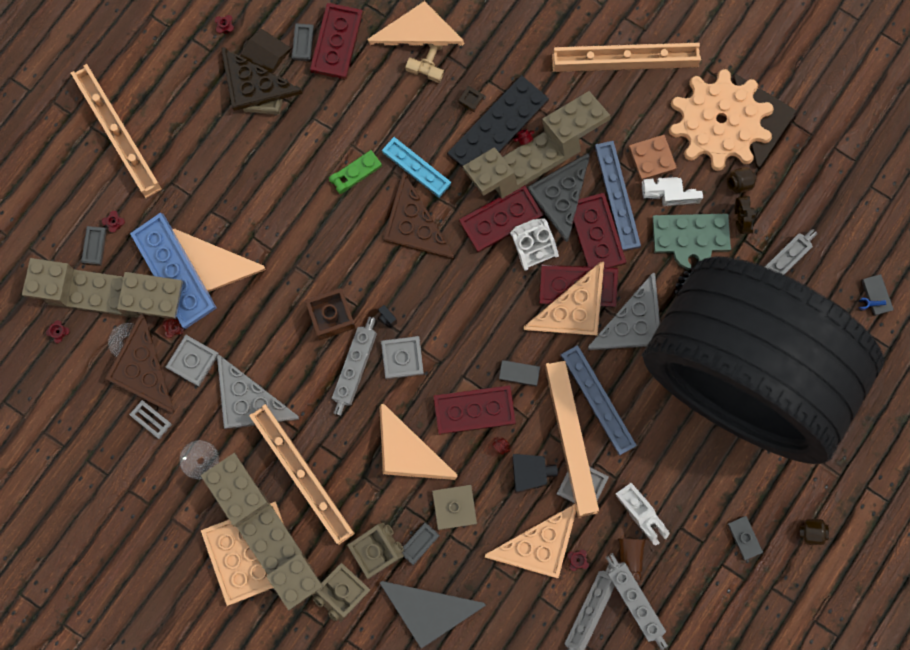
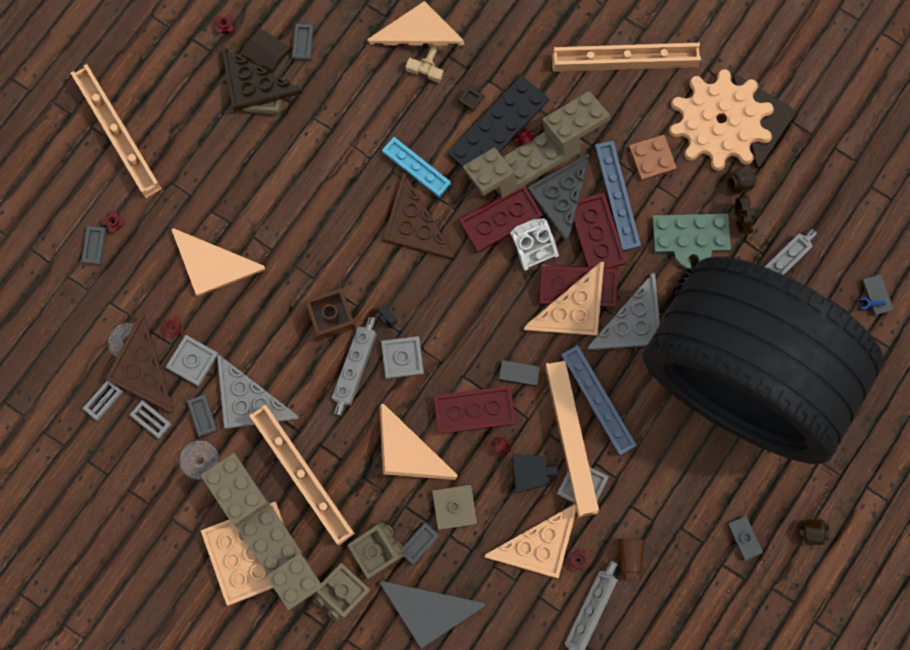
(57, 336): dark red plate -> none
(103, 293): dark tan bracket -> none
(107, 406): none -> light grey tile
(169, 260): medium blue plate -> none
(202, 416): none -> dark grey tile
(336, 41): dark red plate -> none
(355, 172): bright green plate -> none
(636, 601): light grey plate -> none
(642, 513): white plate -> none
(671, 192): white plate -> none

